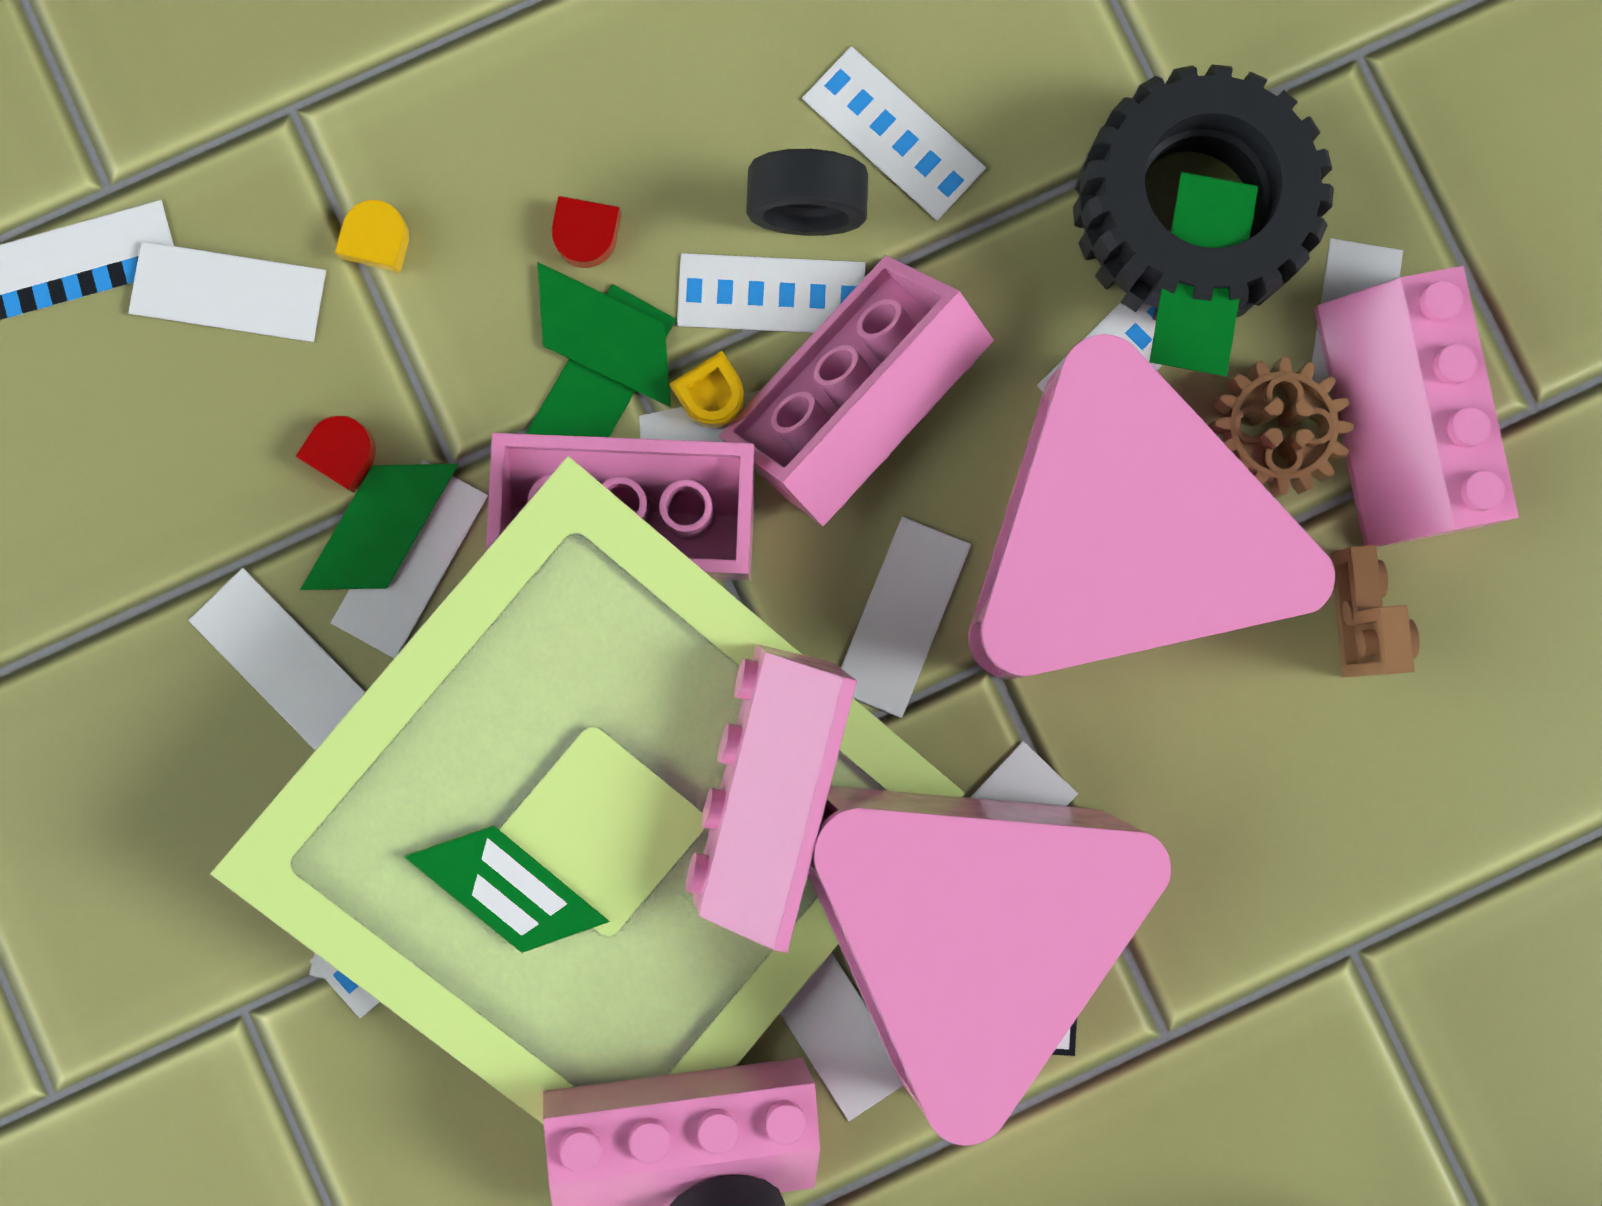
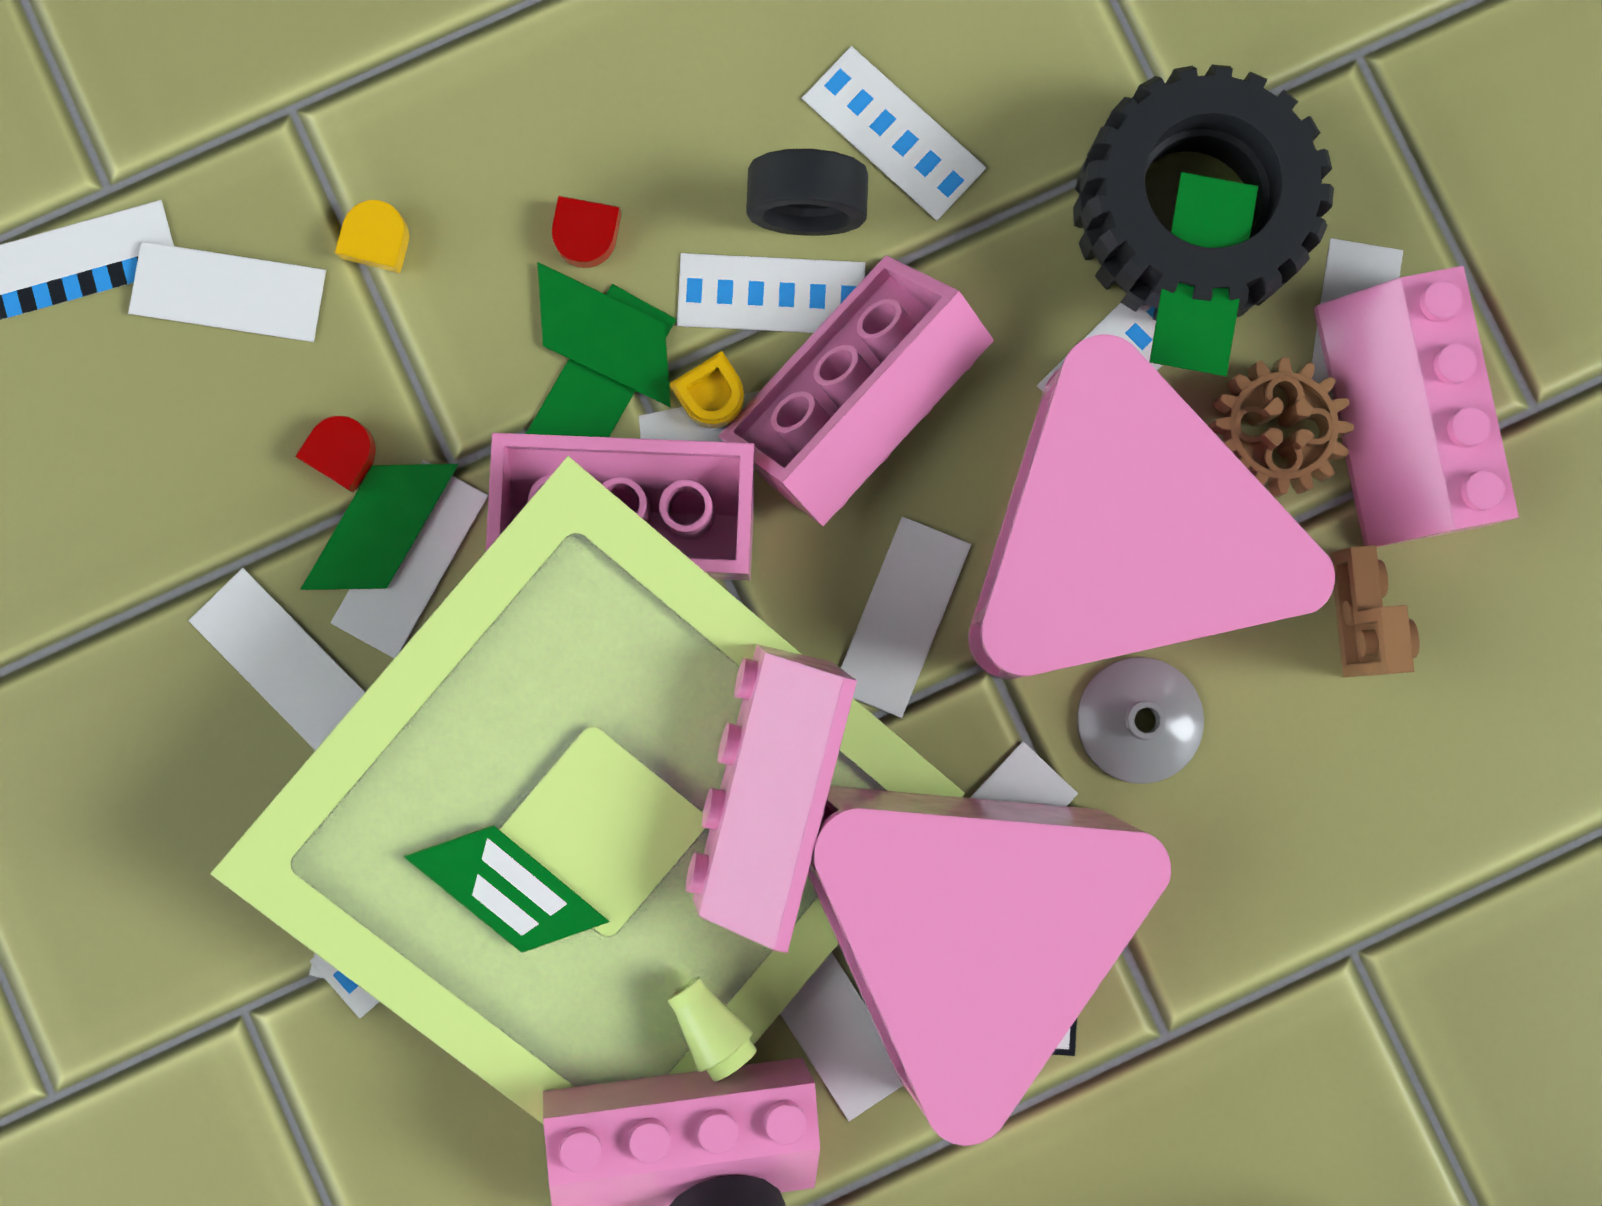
(712, 1031): none -> yellowish green cone
(1109, 728): none -> light grey dish

